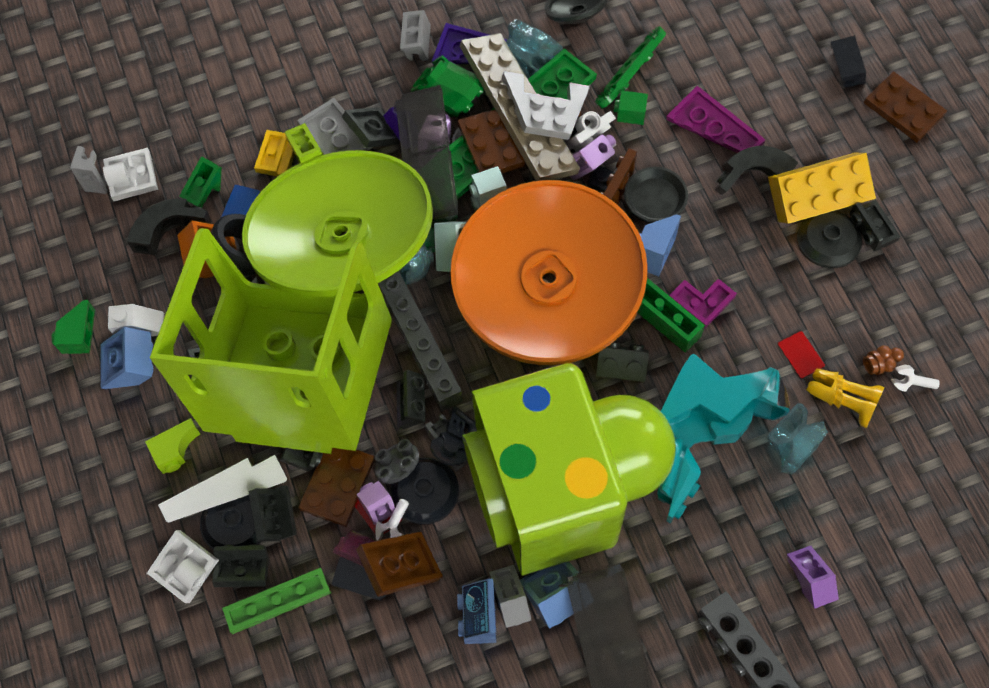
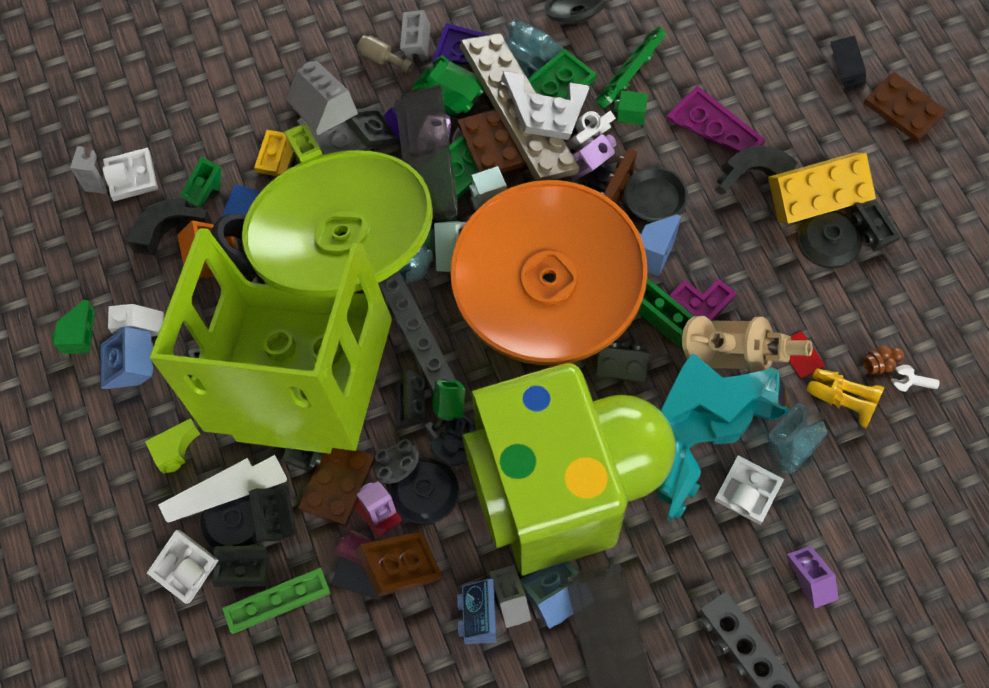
(320, 98): none -> light grey slope
(381, 53): none -> dark tan piece
(393, 521): white bar -> none
(448, 399): none -> green brick
(739, 343): none -> tan piece
(749, 490): none -> white plate

